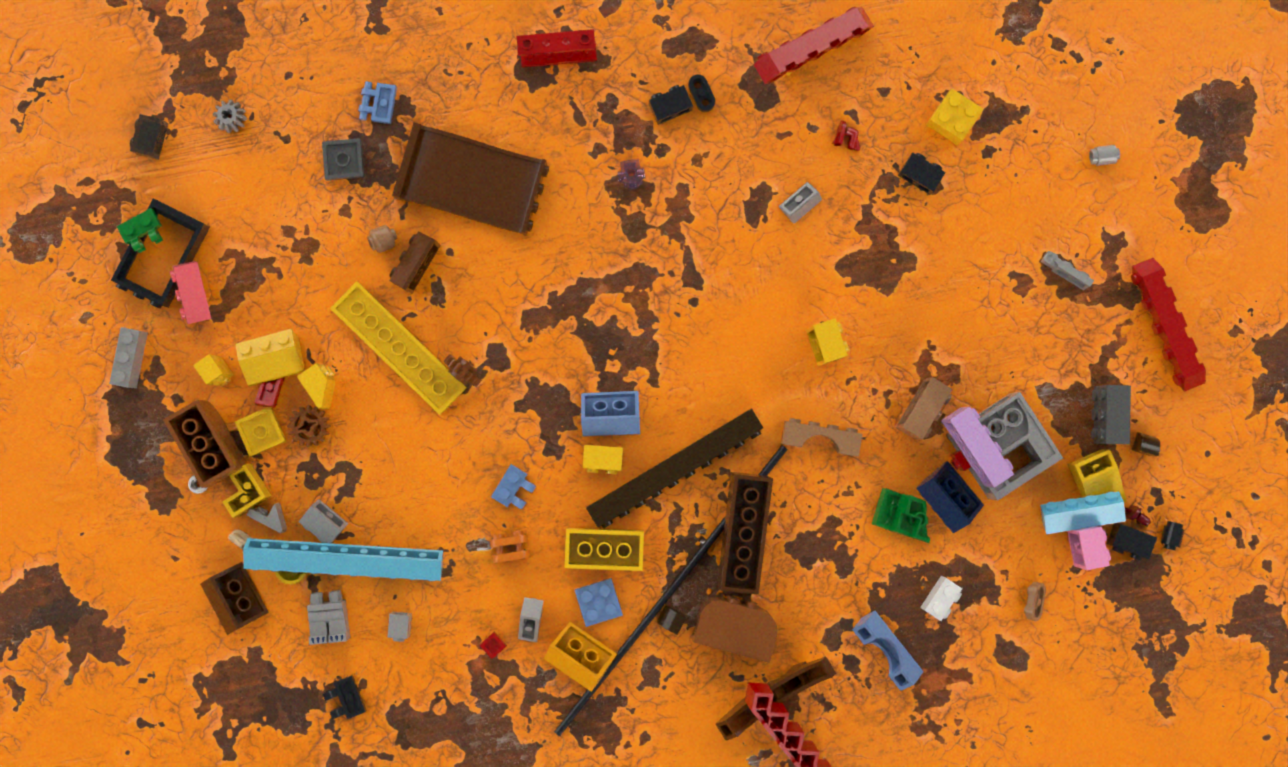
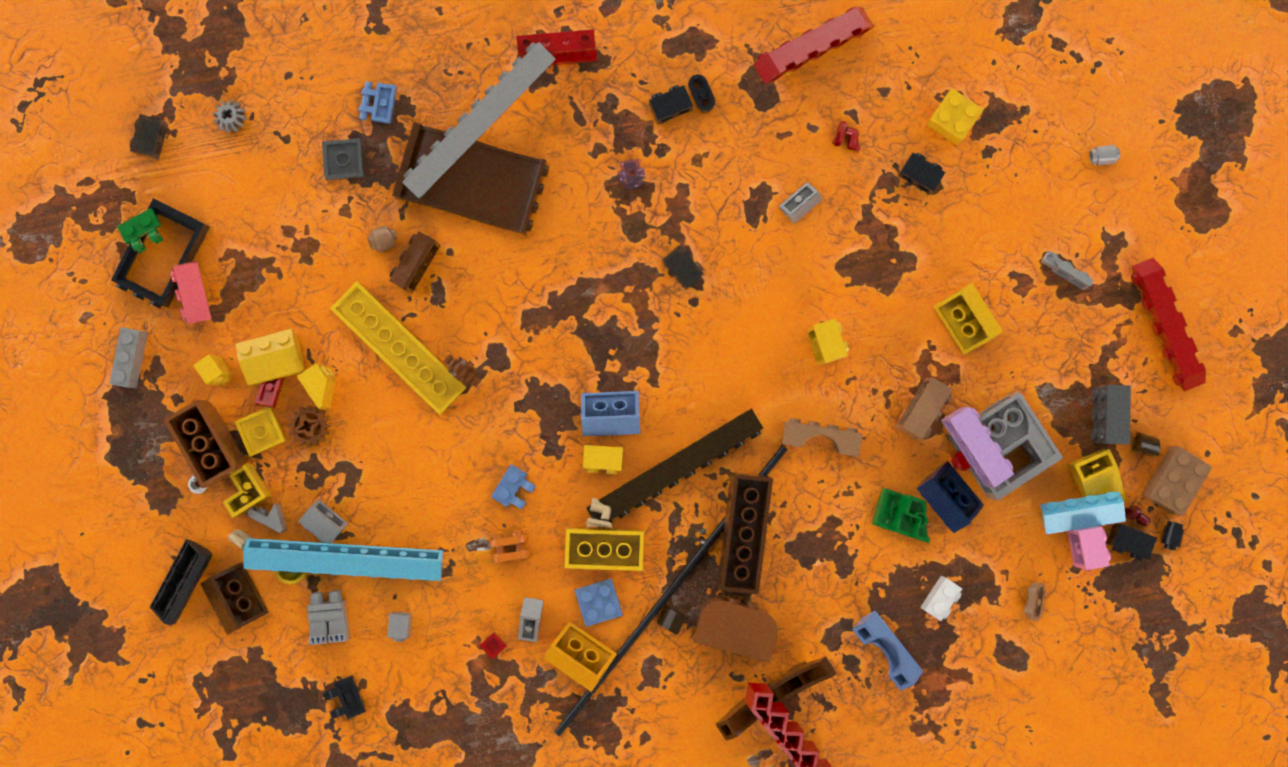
(180, 582): none -> black piece
(483, 115): none -> light grey brick
(598, 507): none -> tan piece
(683, 267): none -> clear smoke brick
(968, 319): none -> yellow slope
(1176, 480): none -> medium nougat brick

